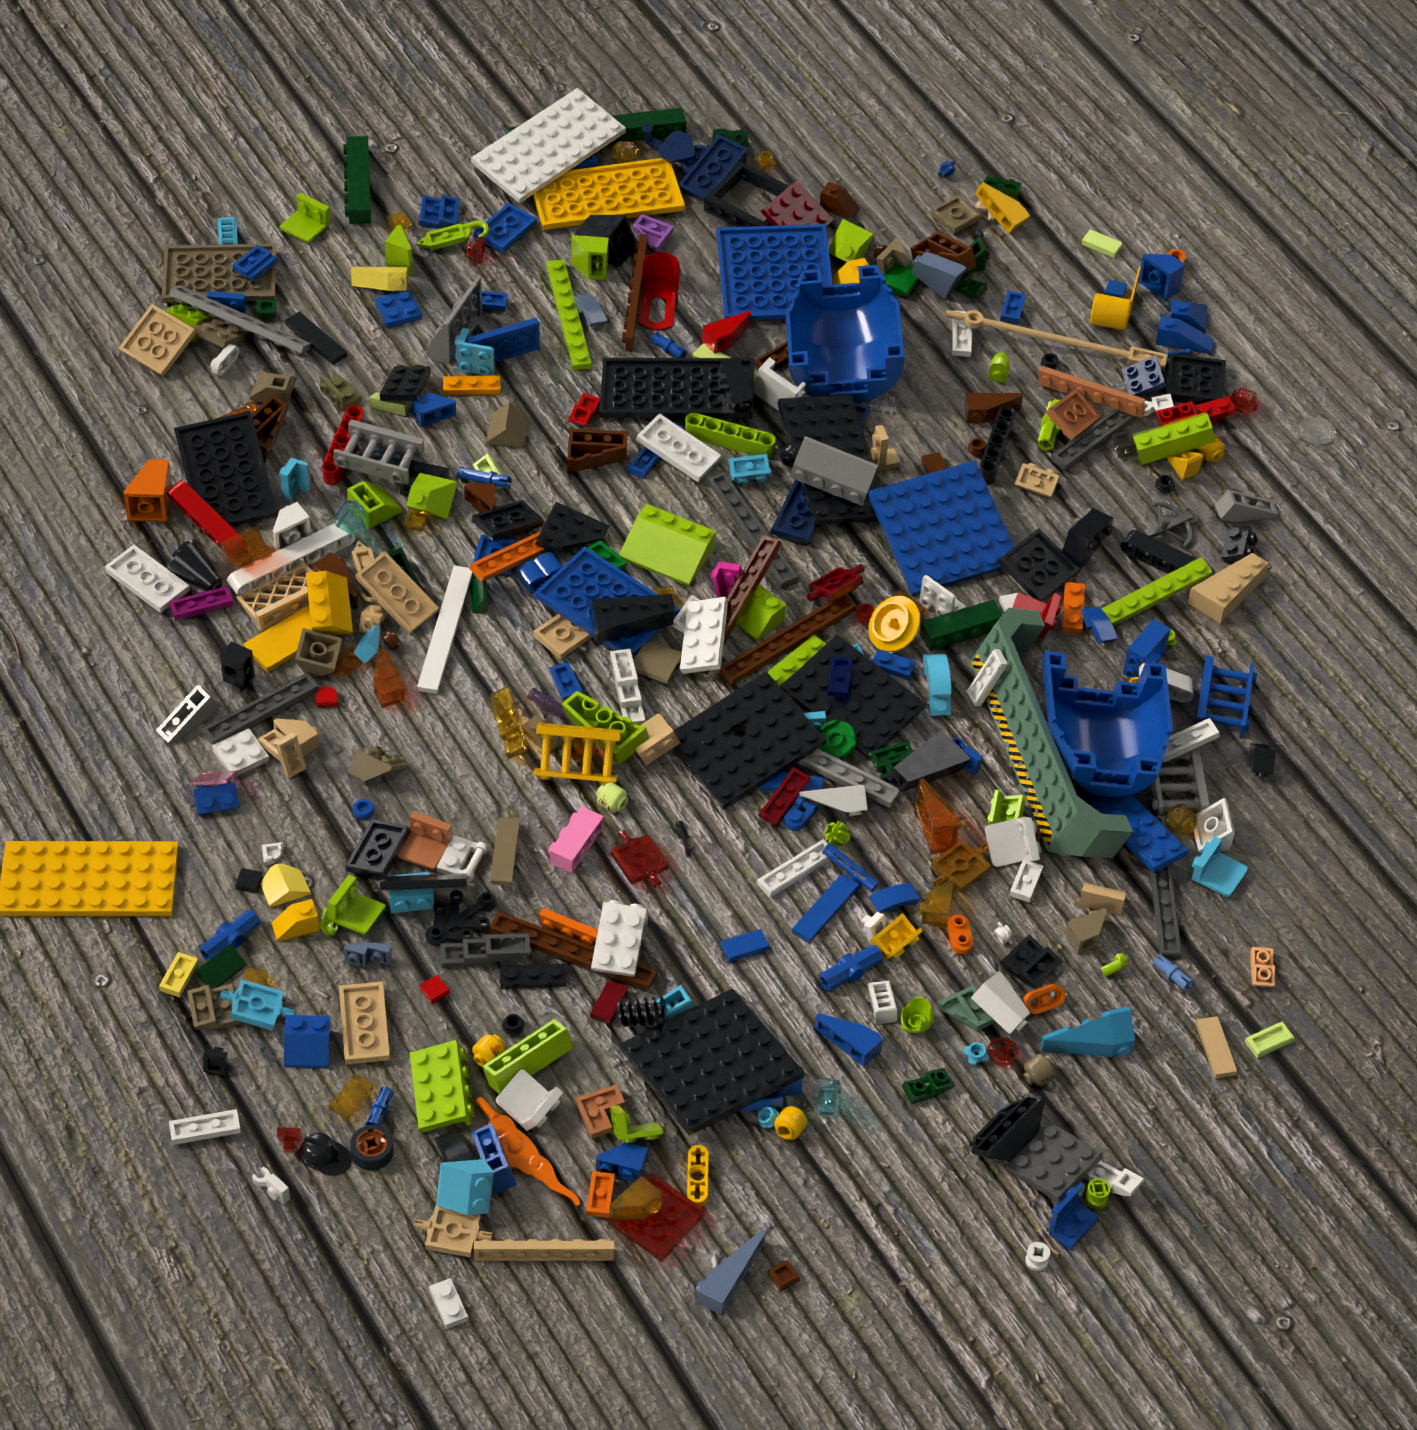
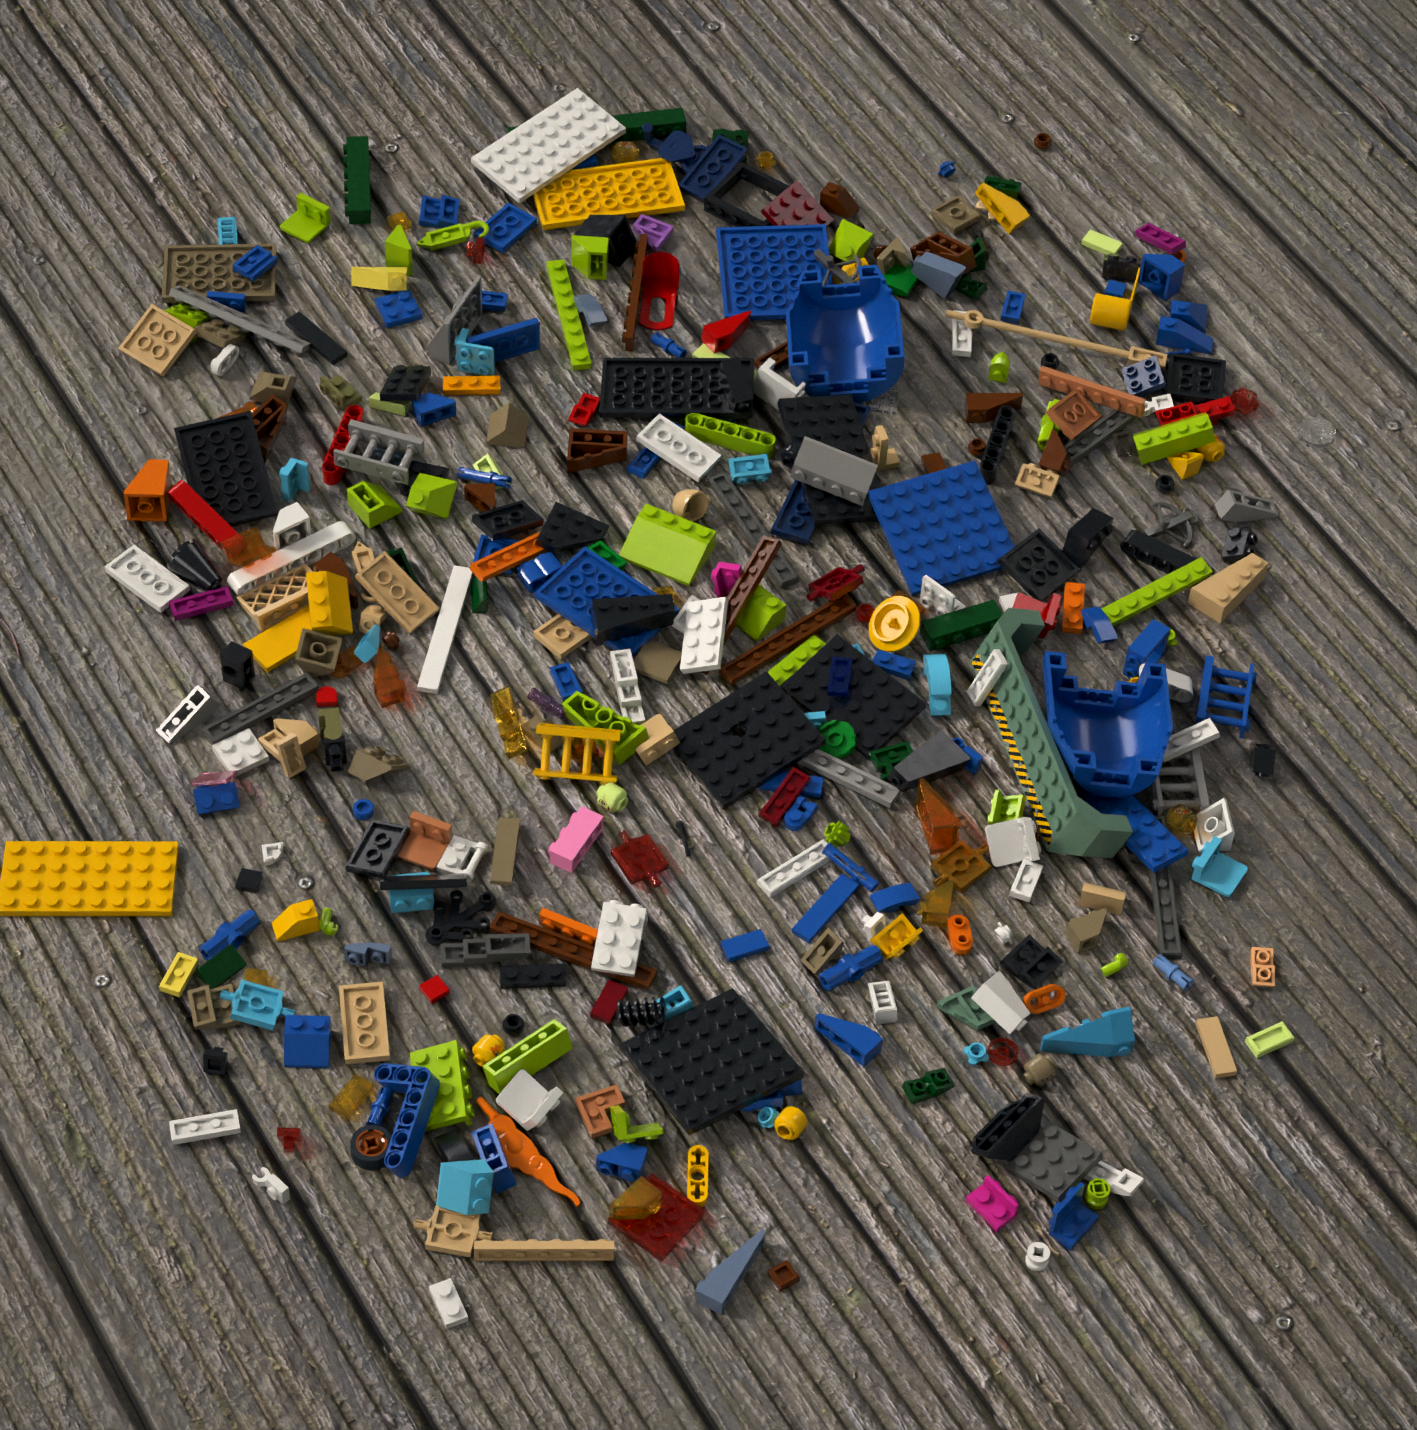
(266, 308): dark green plate -> none
(283, 885): light yellow slope -> none
(324, 1154): black piece -> none
(334, 742): none -> hips
(353, 520): clear light blue slope -> none
(353, 909): lime bracket -> none
(415, 520): clear yellow plate -> none
(421, 1091): none -> blue beam
(600, 1194): orange plate -> none
(690, 504): none -> tan piece
(823, 951): none -> dark tan slope
(828, 263): none -> dark grey piece
(828, 1096): clear light blue slope -> none
(845, 799): white slope -> none
(917, 1016): lime hair -> none
(993, 1203): none -> dark pink bracket
(1042, 141): none -> reddish brown plate
(1055, 456): none -> reddish brown slope
(1120, 268): none -> black bracket
(1160, 238): none -> magenta plate

